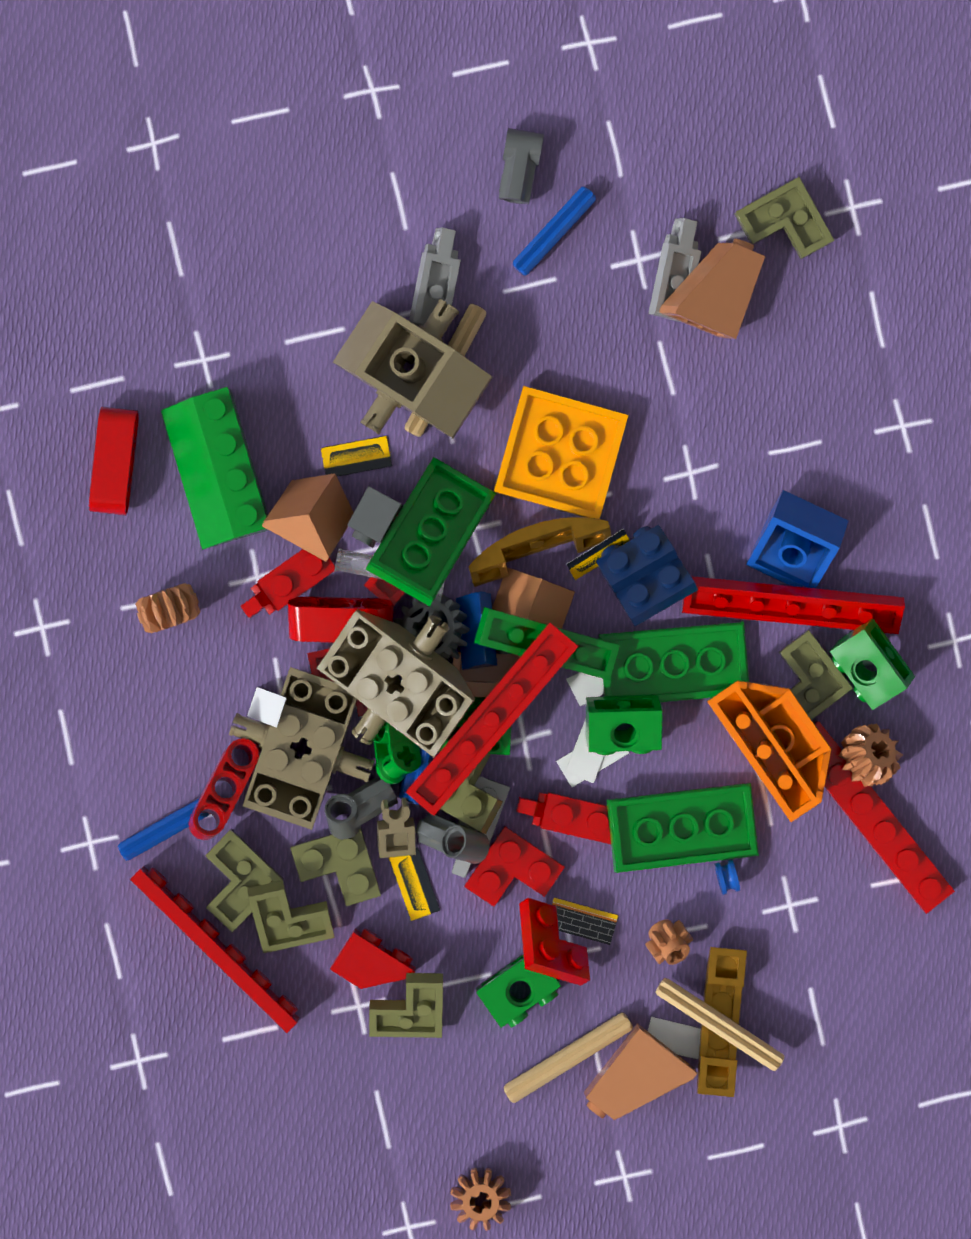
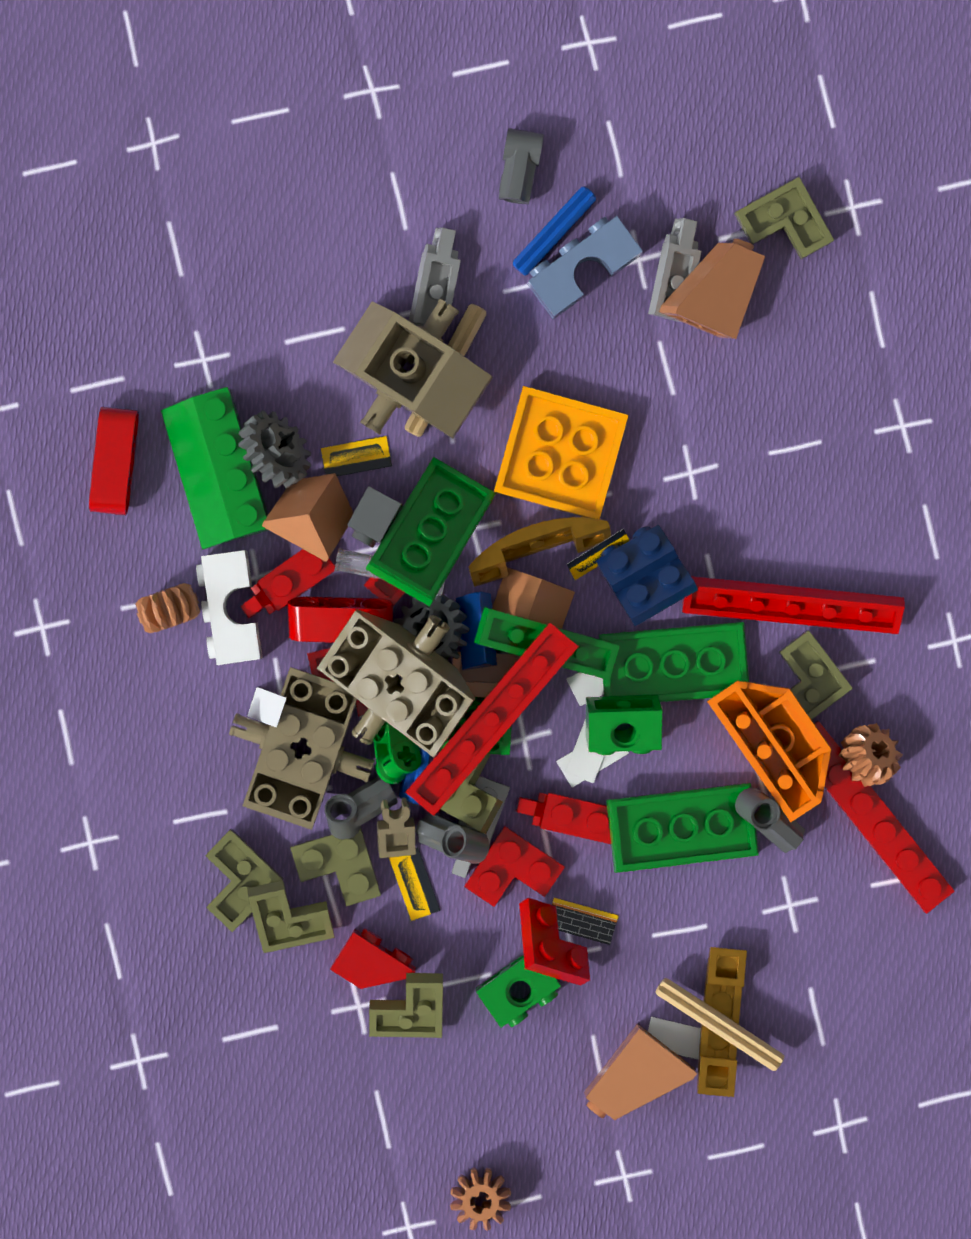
(158, 832): blue axle -> none
(221, 577): none -> white arch
(228, 958): red plate -> none
(236, 776): red beam -> none
(274, 449): none -> dark grey gear
(568, 1057): tan axle -> none
(607, 245): none -> sand blue arch
(669, 942): nougat gear -> none
(727, 877): blue bush -> none
(769, 819): none -> dark grey piece
(797, 542): blue slope -> none
(871, 644): brick -> none

